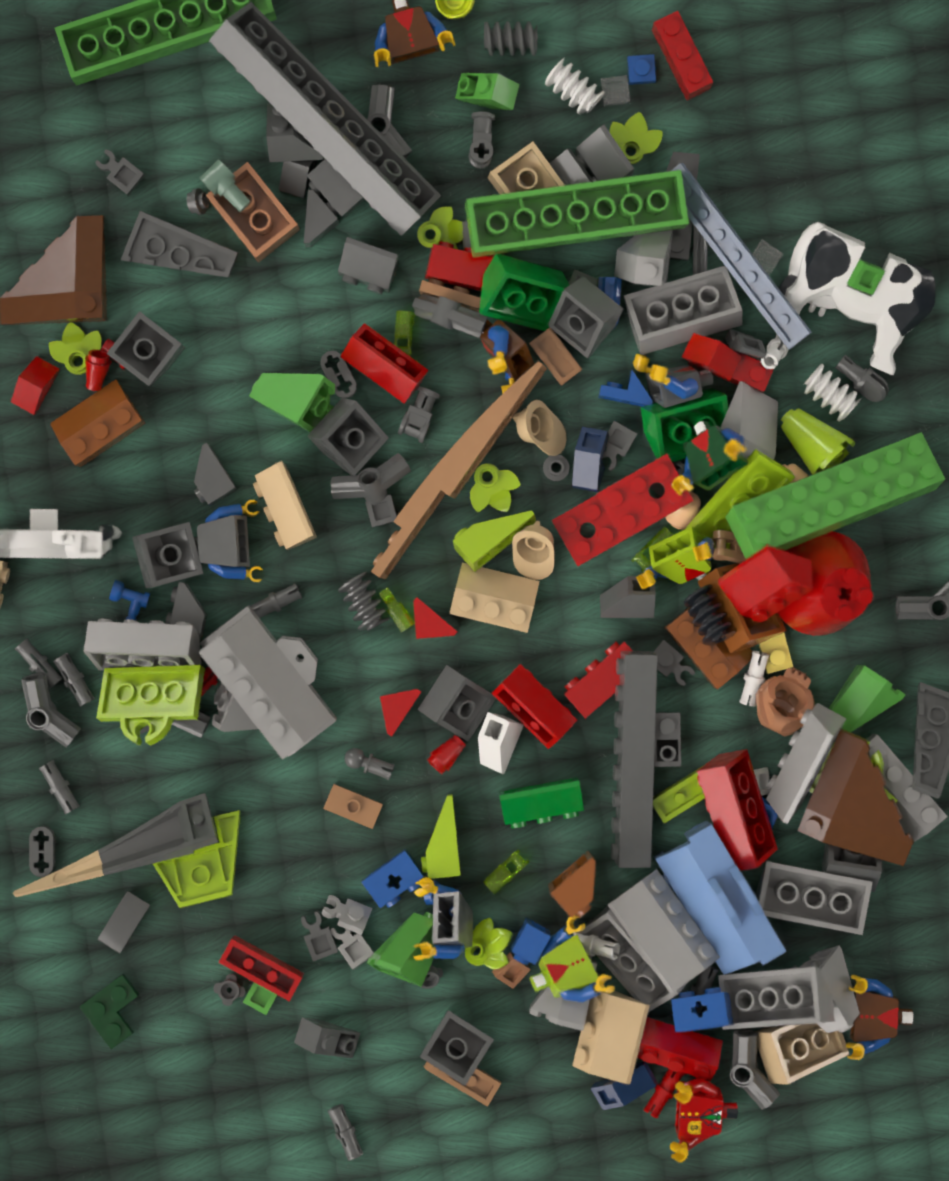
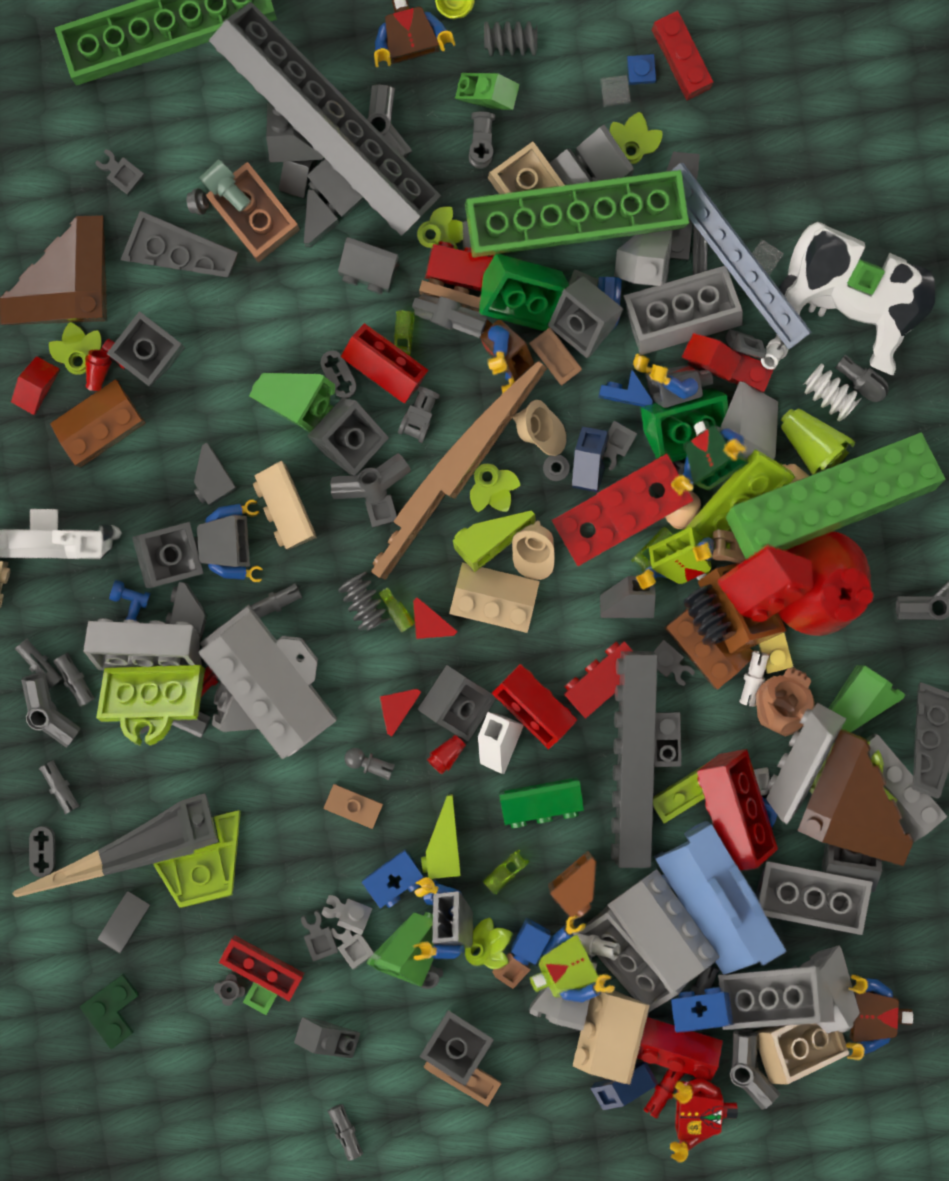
(573, 87): white piece -> none

